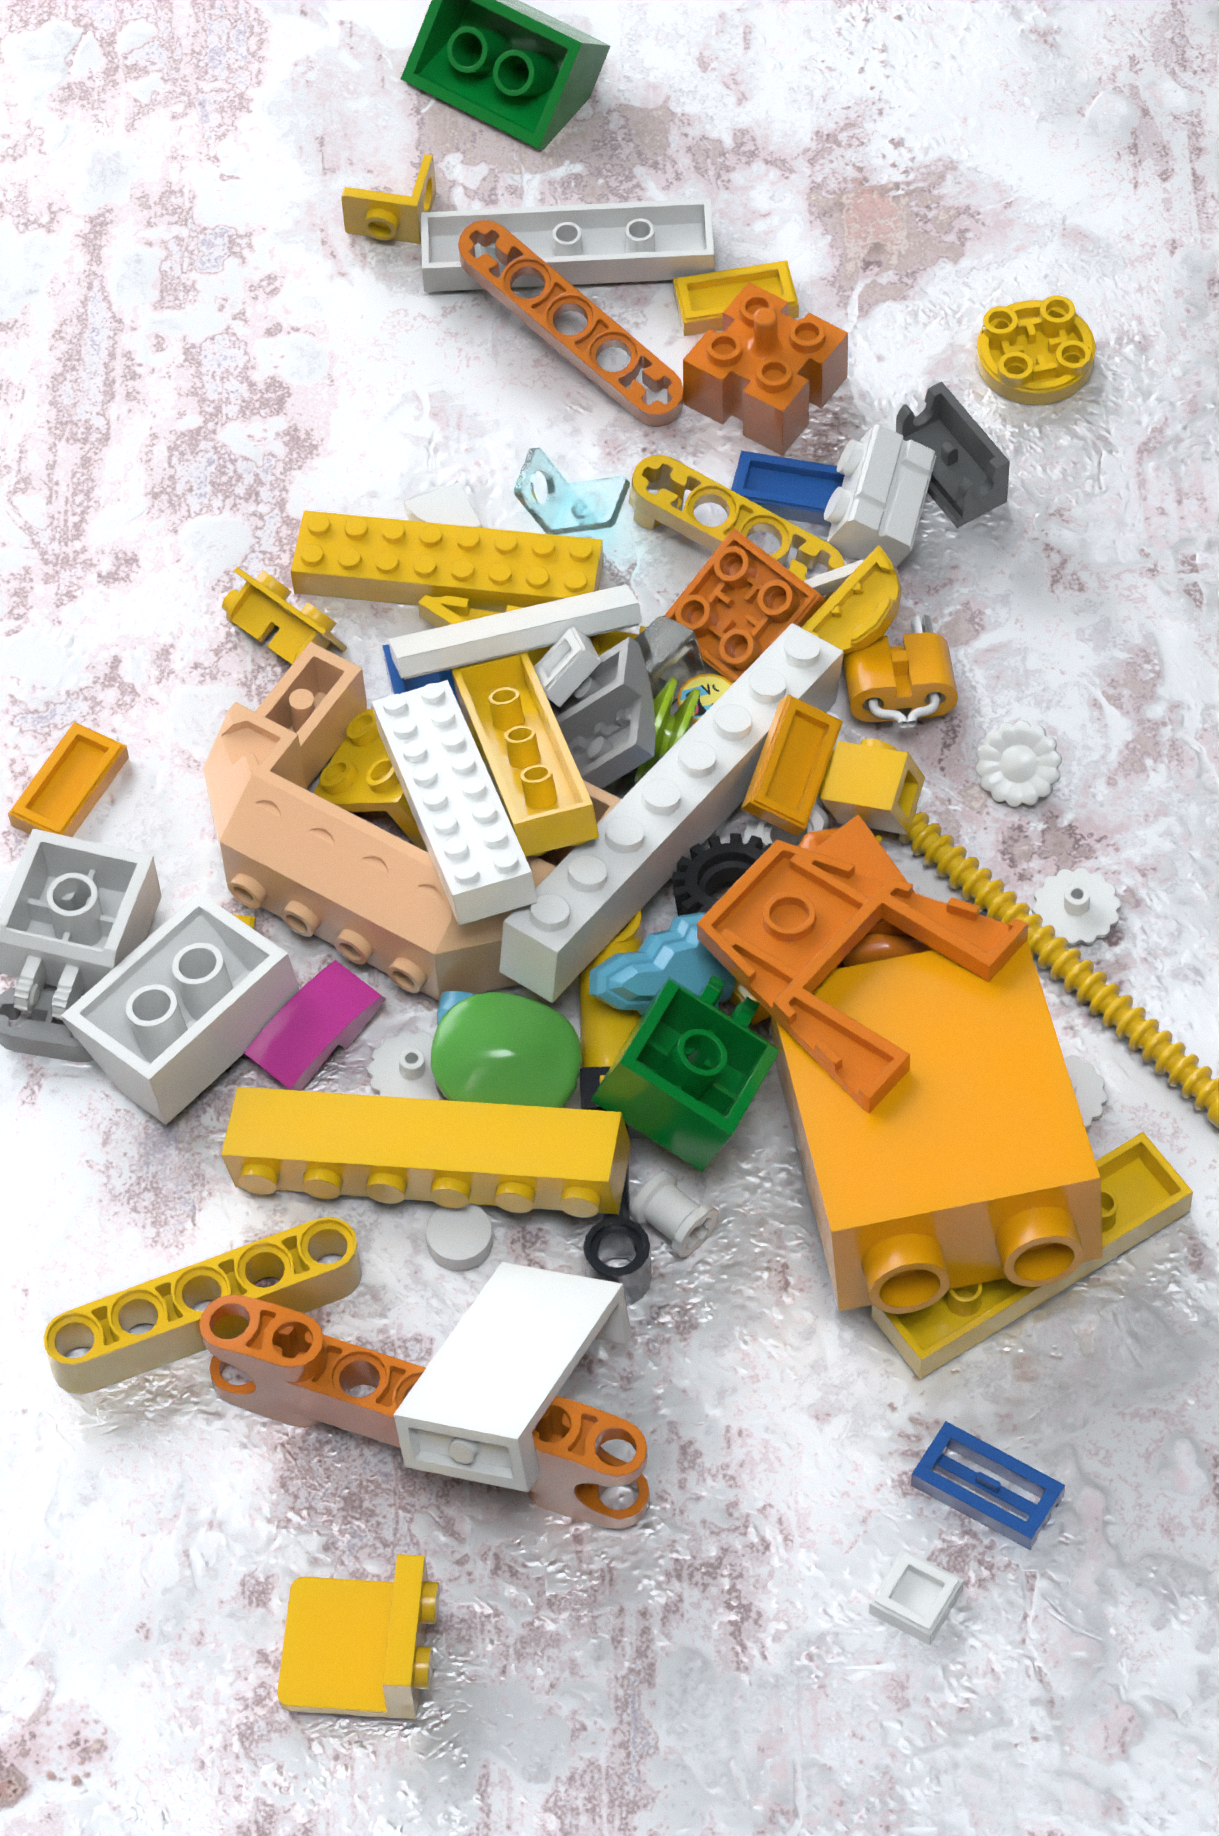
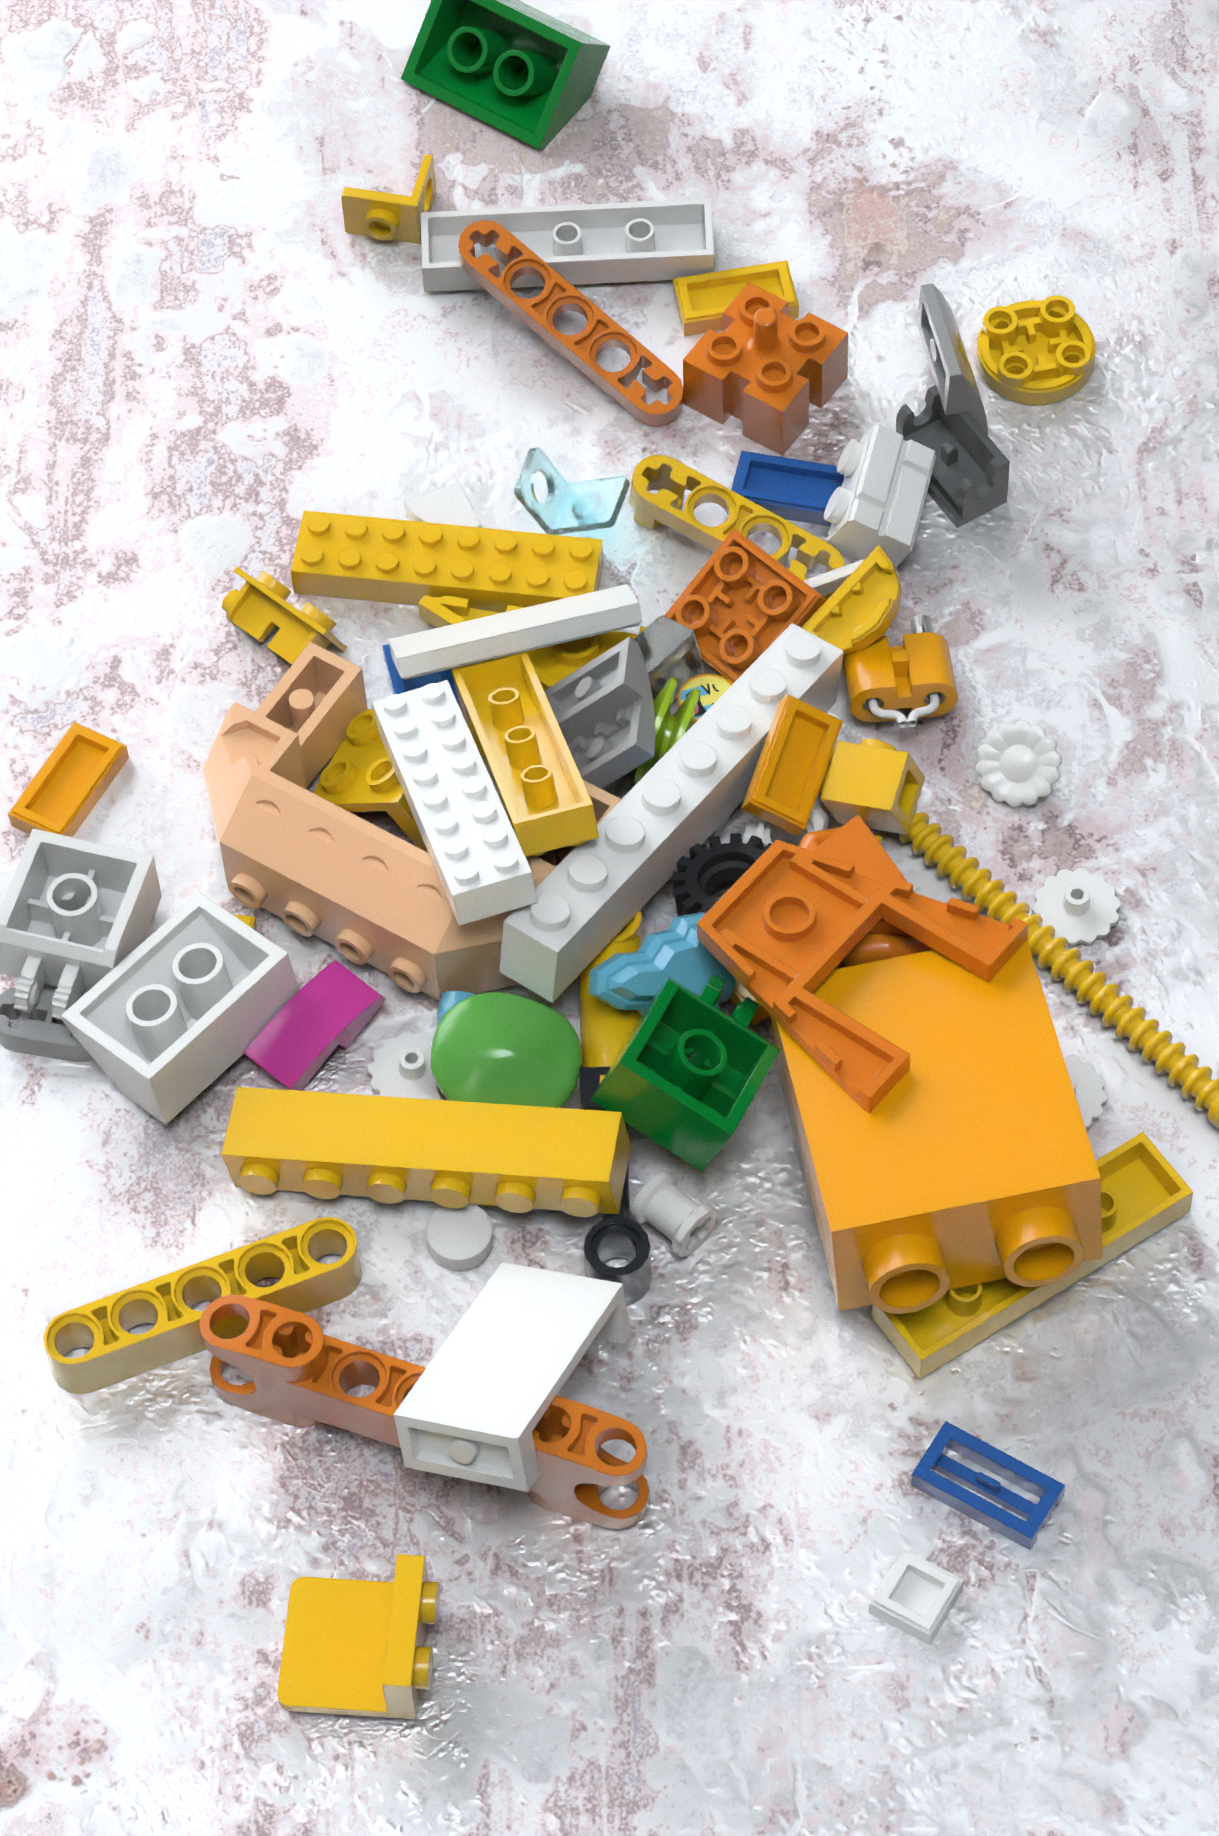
(566, 665): white tile -> none
(948, 356): none -> light grey slope

